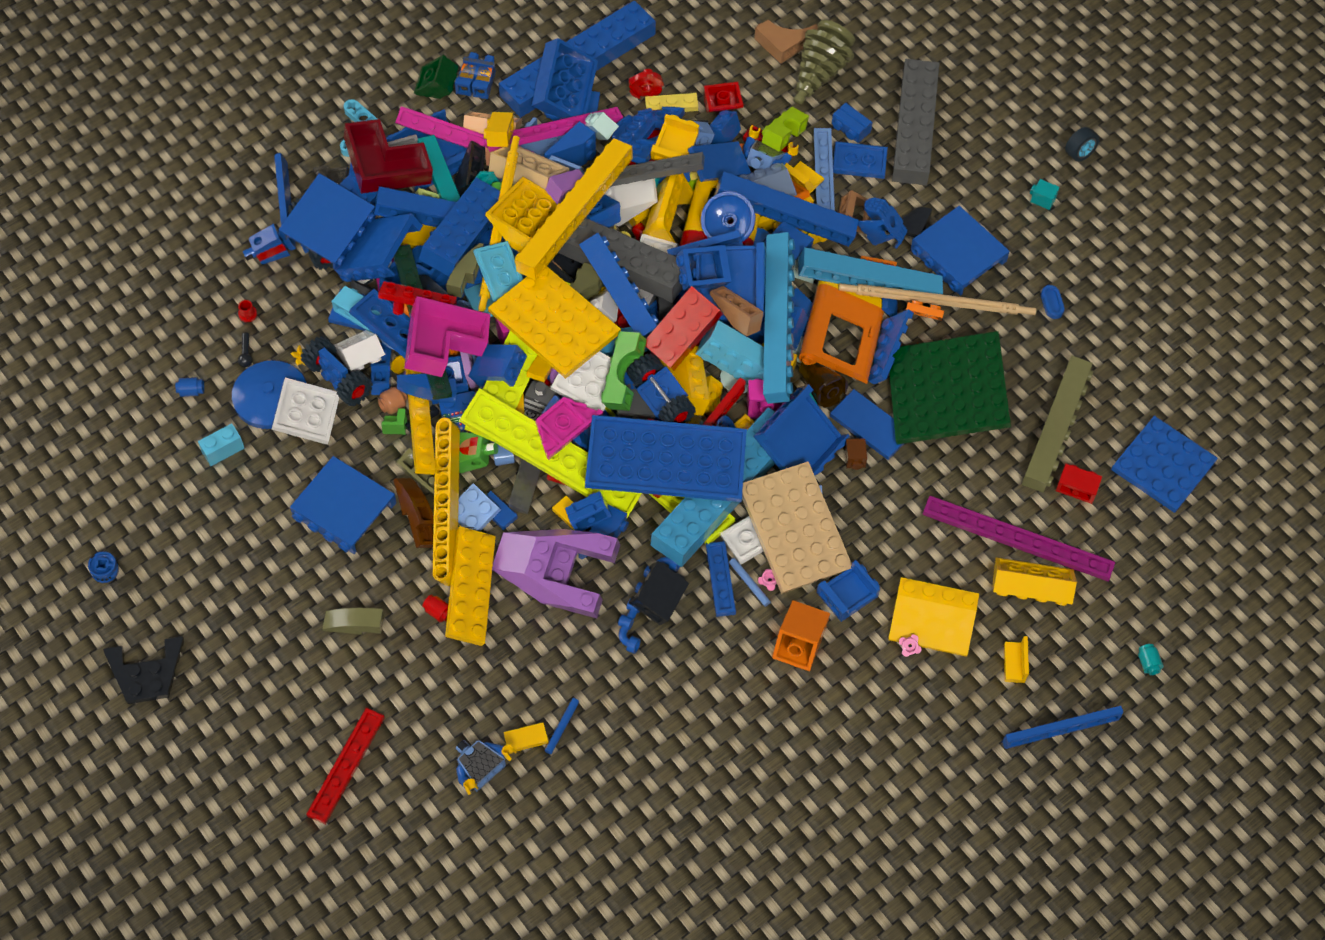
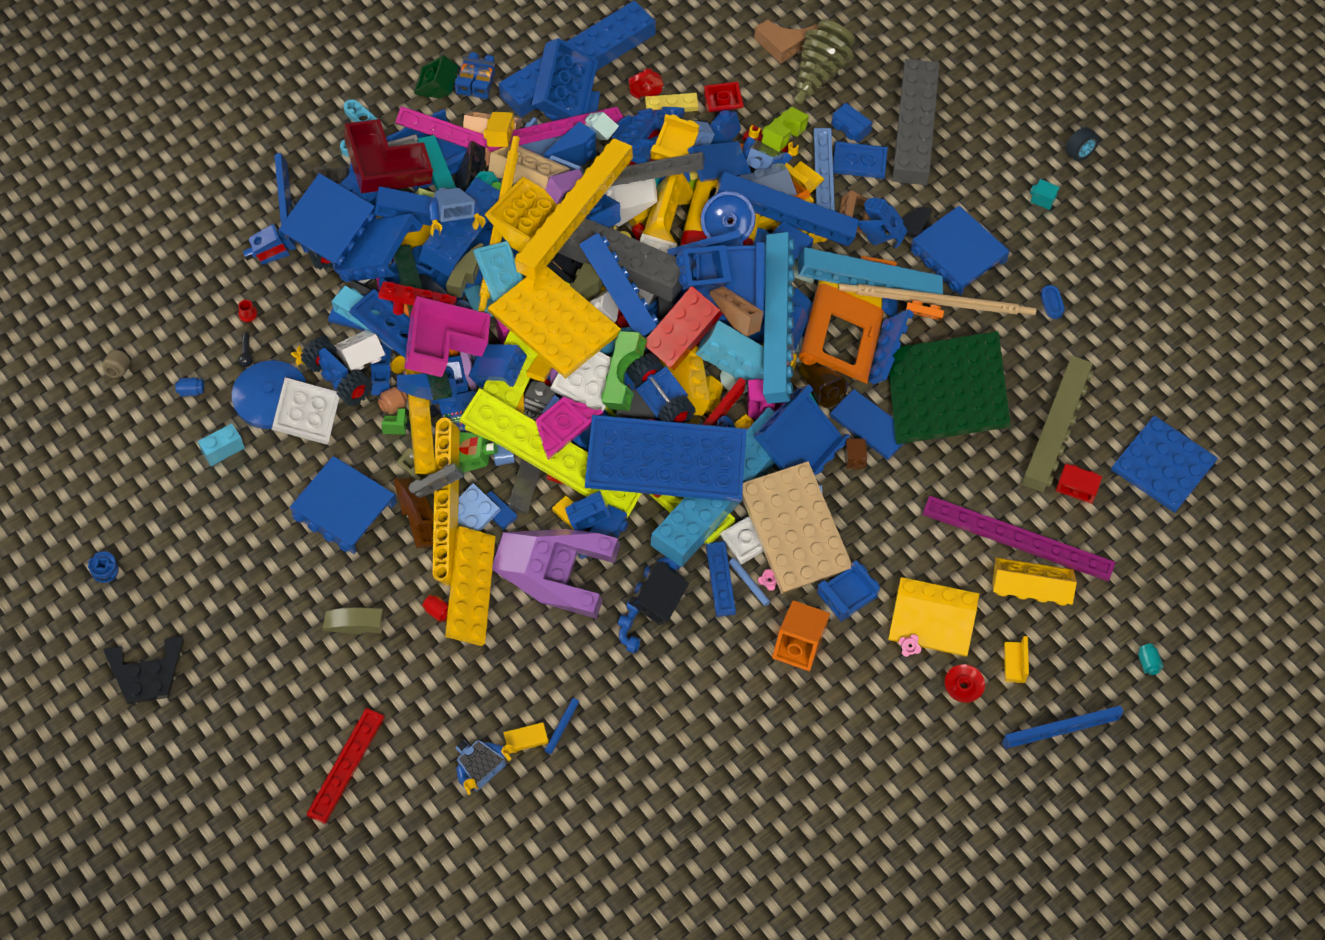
(116, 363): none -> dark tan head
(437, 480): none -> dark grey hinge
(453, 205): none -> medium blue torso
(965, 675): none -> red dish

